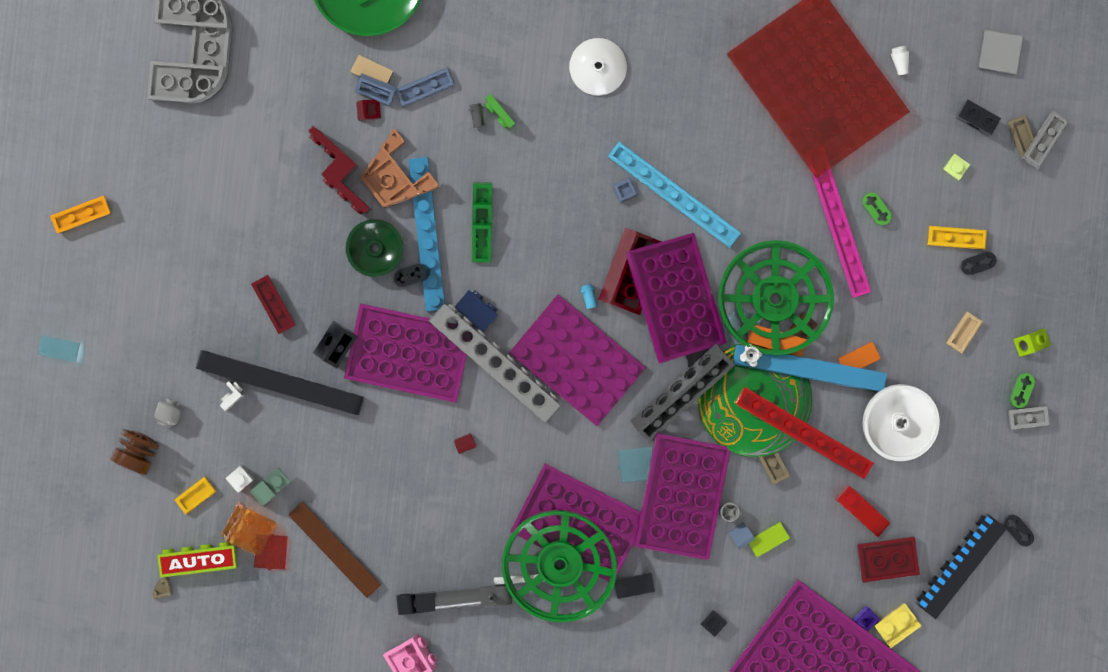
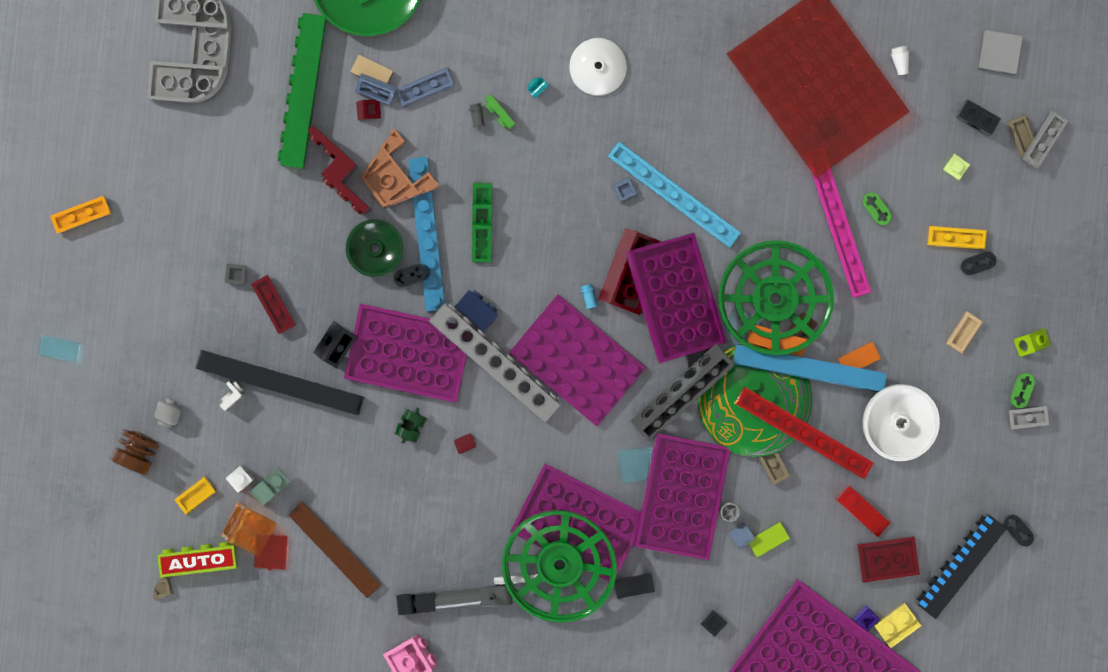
(235, 274): none -> dark grey plate
(303, 90): none -> green brick
(410, 425): none -> dark green wheel
(537, 86): none -> teal plate
(751, 360): white plate -> none

